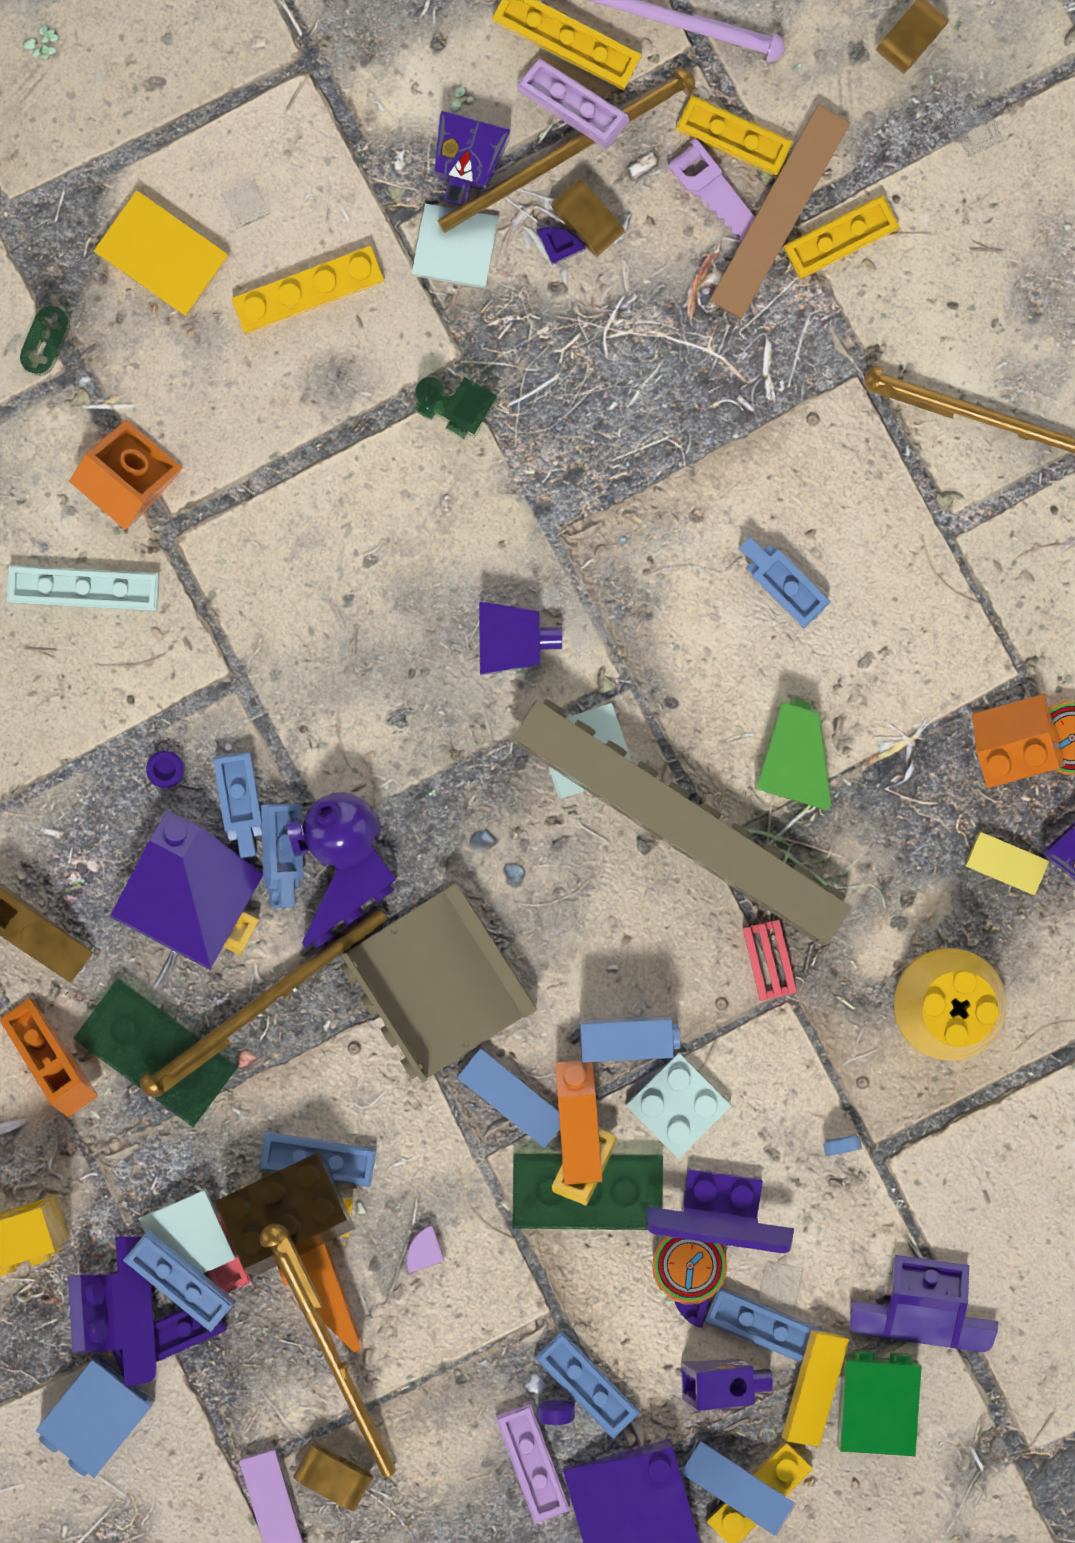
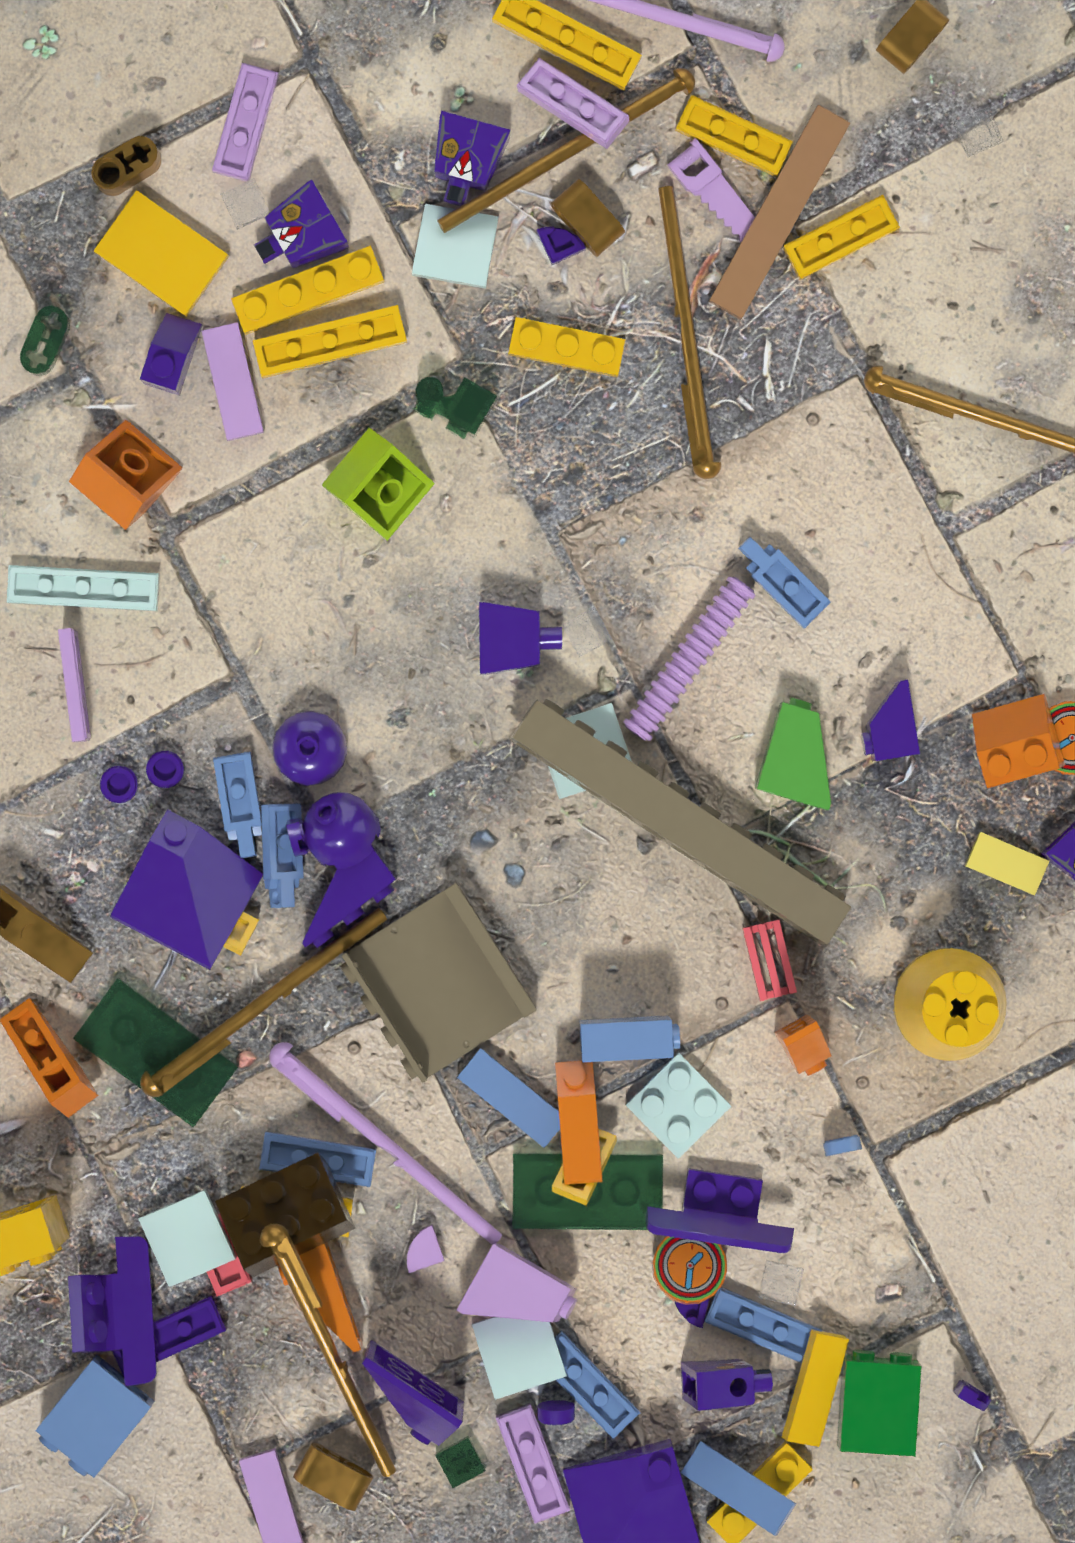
(74, 685): none -> lavender tile
(119, 784): none -> dark purple tile
(127, 151): none -> pearl gold beam
(171, 354): none -> dark purple slope
(179, 1280): medium blue tile -> none
(232, 381): none -> lavender tile
(245, 122): none -> lavender tile
(302, 229): none -> dark purple torso
(309, 748): none -> dark purple cylinder
(329, 341): none -> yellow plate
(338, 1107): none -> lavender bar
(378, 483): none -> lime slope
(419, 1401): none -> dark purple slope
(460, 1462): none -> clear green tile
(517, 1290): none -> lavender slope
(518, 1354): none -> light aqua slope
(566, 347): none -> yellow plate
(689, 658): none -> lavender piece
(692, 392): none -> pearl gold bar
(804, 1045): none -> orange slope
(892, 727): none -> dark purple slope
(926, 1308): dark purple plate -> none
(972, 1395): none -> dark purple tile

